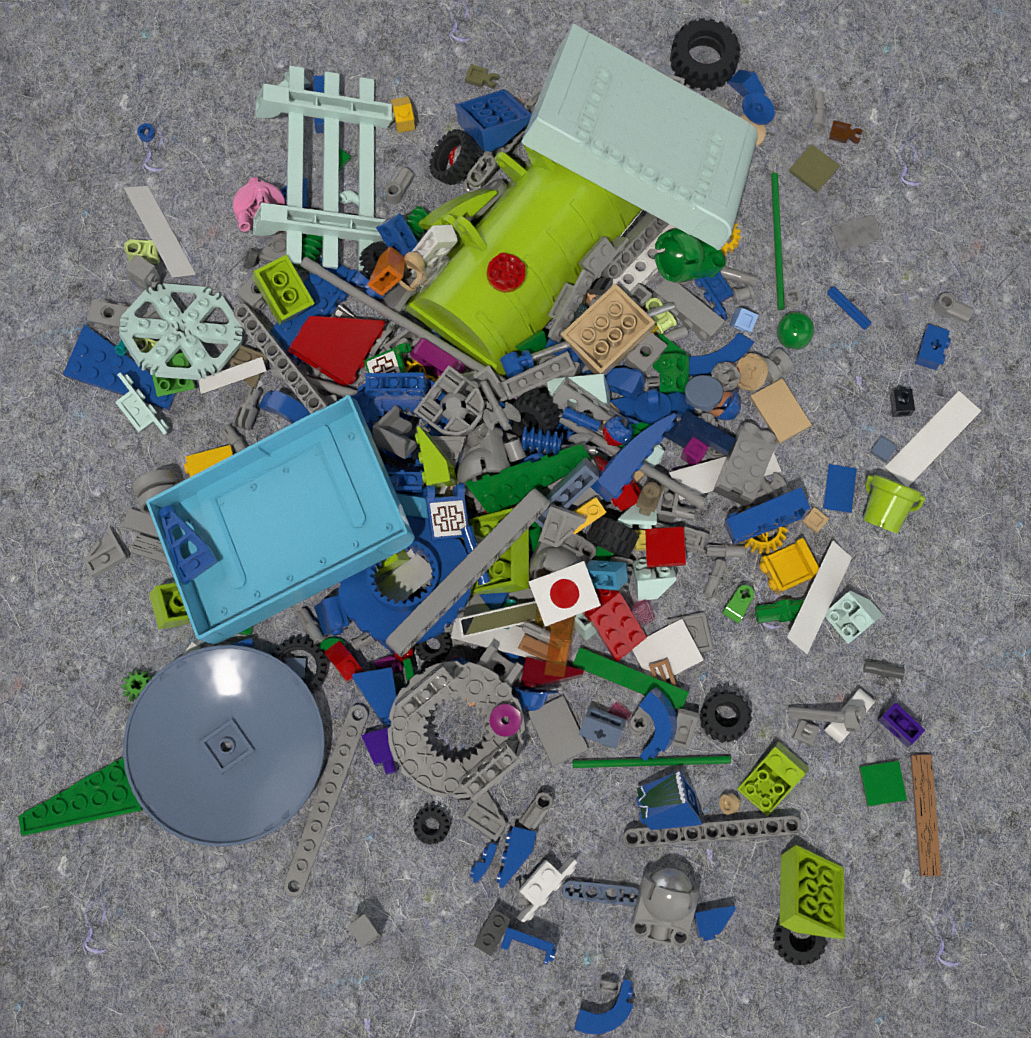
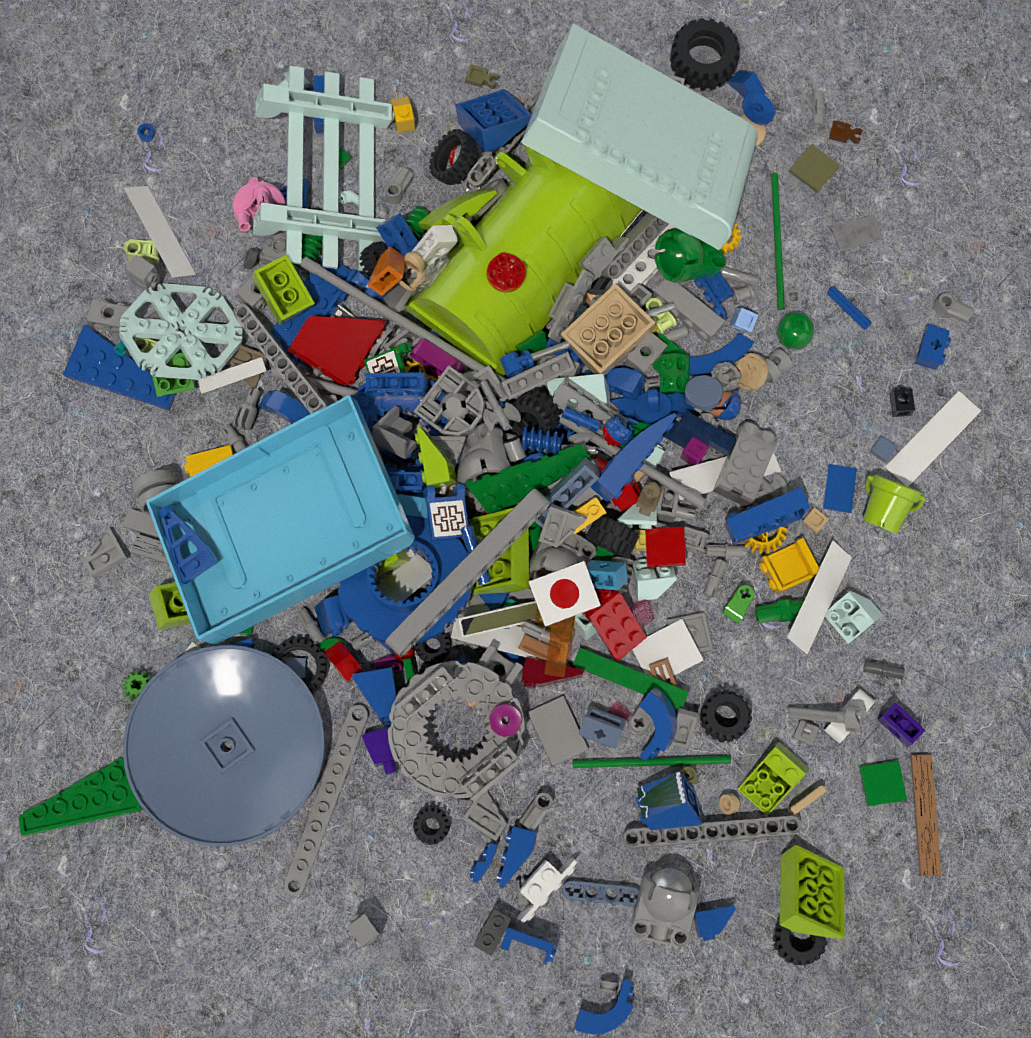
(137, 410): light aqua bracket -> none
(532, 698): blue piece -> none
(692, 773): none -> olive plate
(780, 411): tan tile -> none
(806, 800): none -> tan tile

